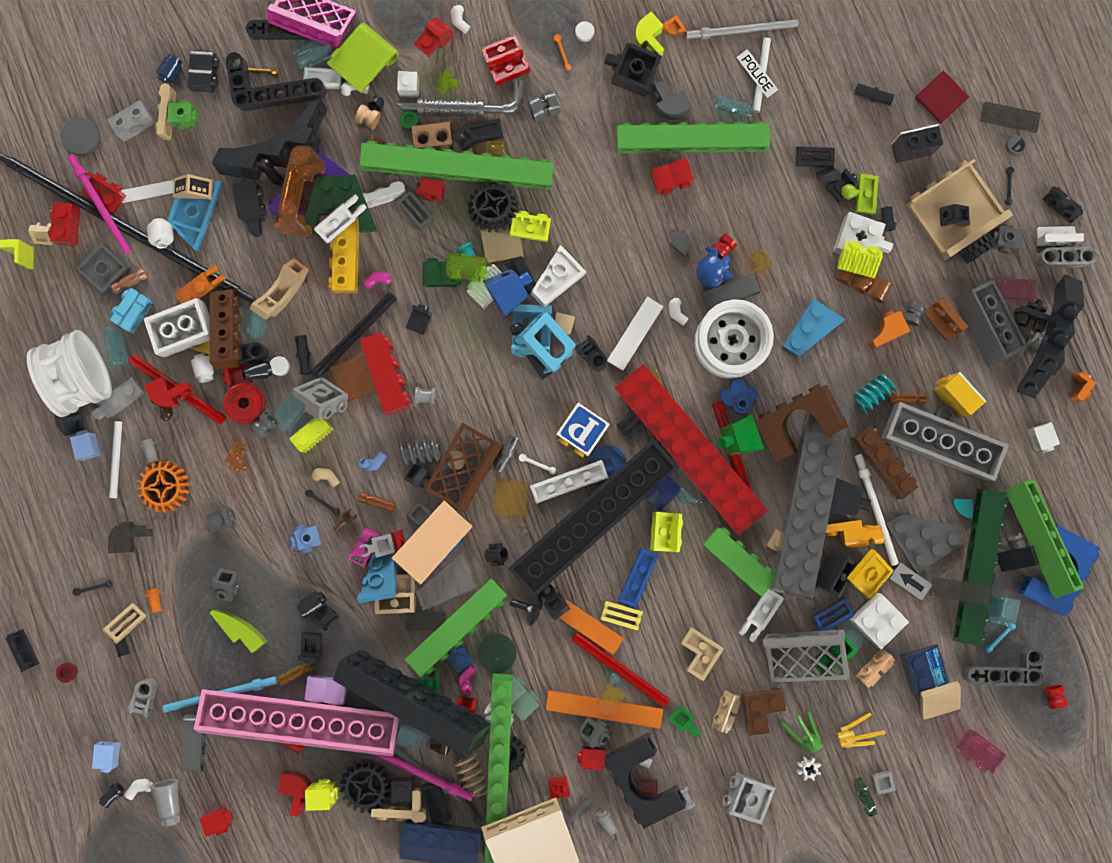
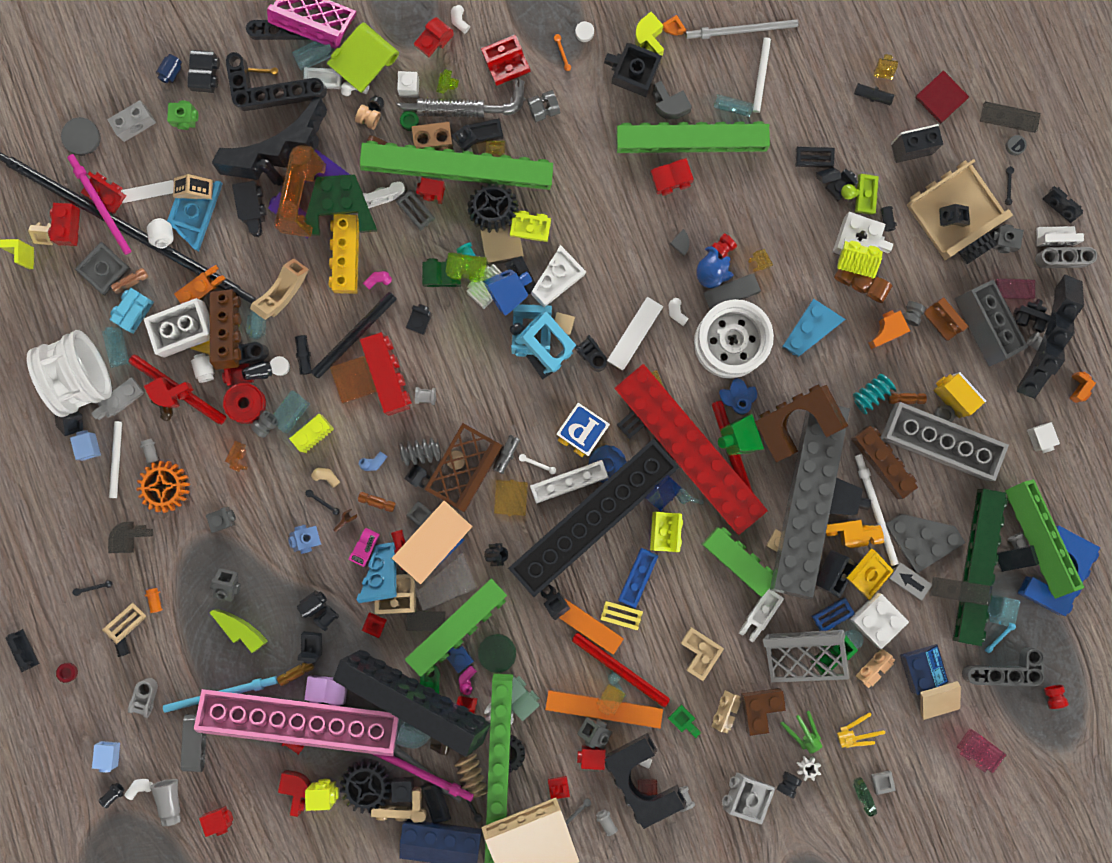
(162, 127): tan hinge -> none
(321, 398): light grey plate -> none
(338, 220): white hinge -> none
(374, 625): none -> red tile
(380, 545): light grey plate -> none
(532, 610): black plant -> none
(757, 73): white sticker -> none
(789, 784): none -> black wheel
(886, 67): none -> clear yellow tile
(964, 507): teal tile -> none

